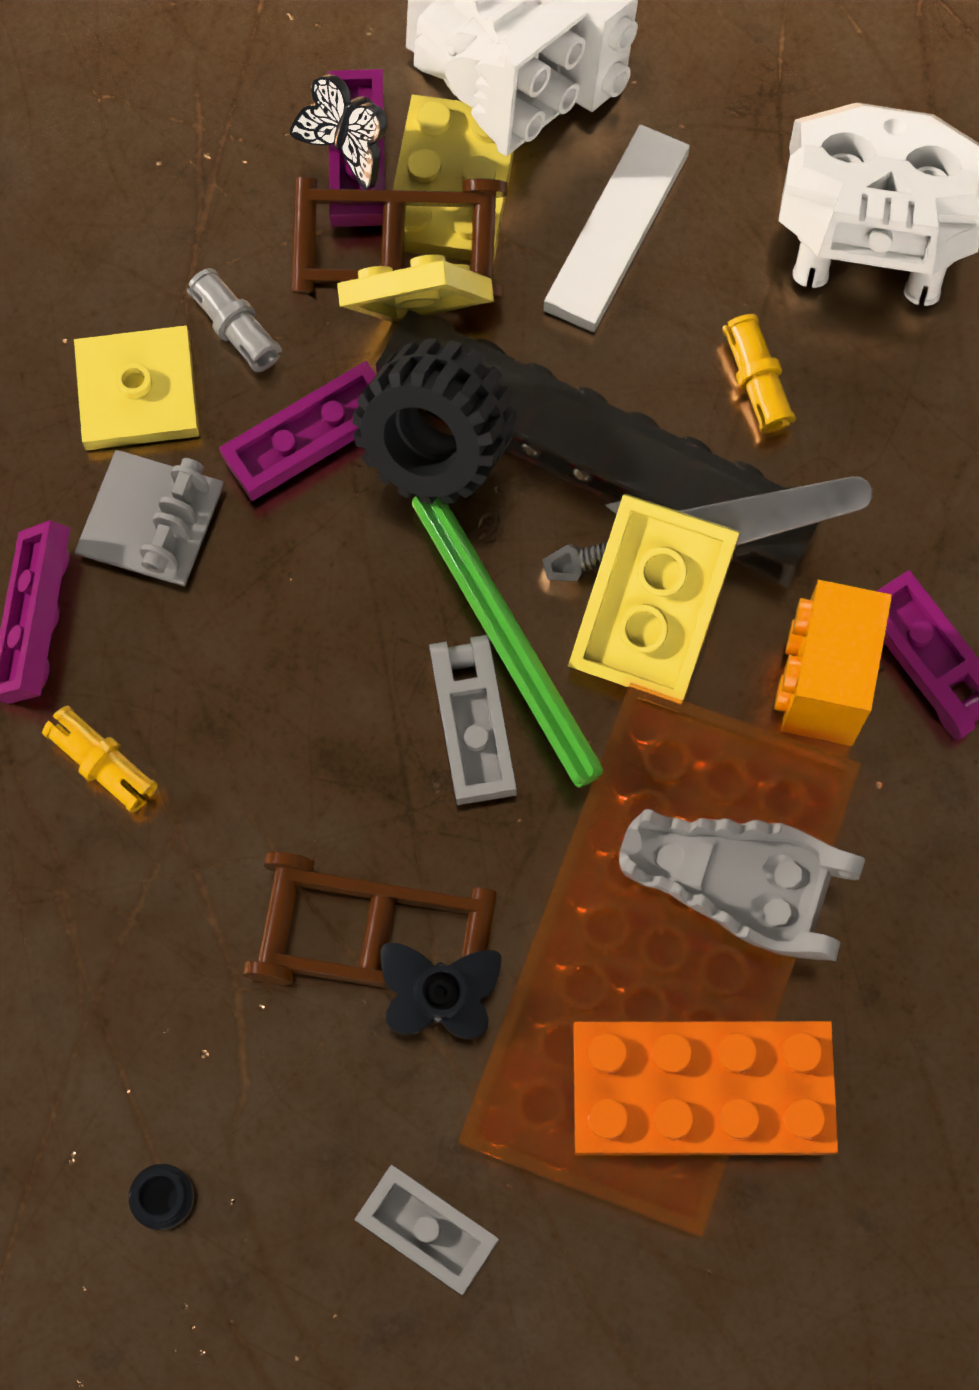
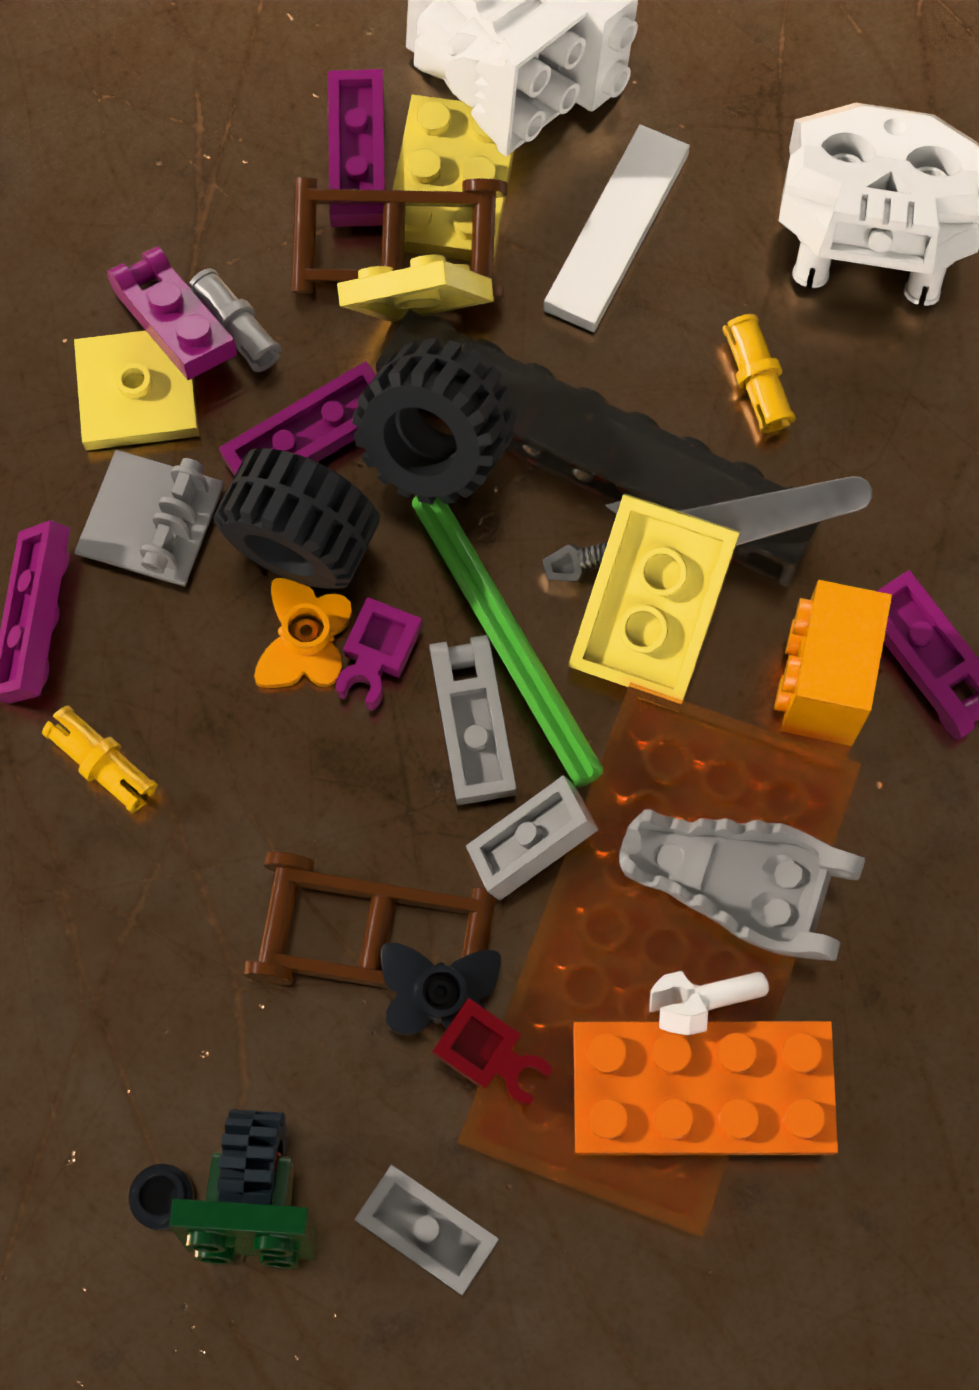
(172, 314): none -> magenta plate
(248, 1199): none -> dark green plate
(297, 518): none -> black tyre
(304, 638): none -> light orange animal
(346, 122): black animal -> none
(378, 644): none -> magenta plate
(482, 1046): none -> dark red plate
(531, 838): none -> light grey plate
(686, 1005): none -> white bar

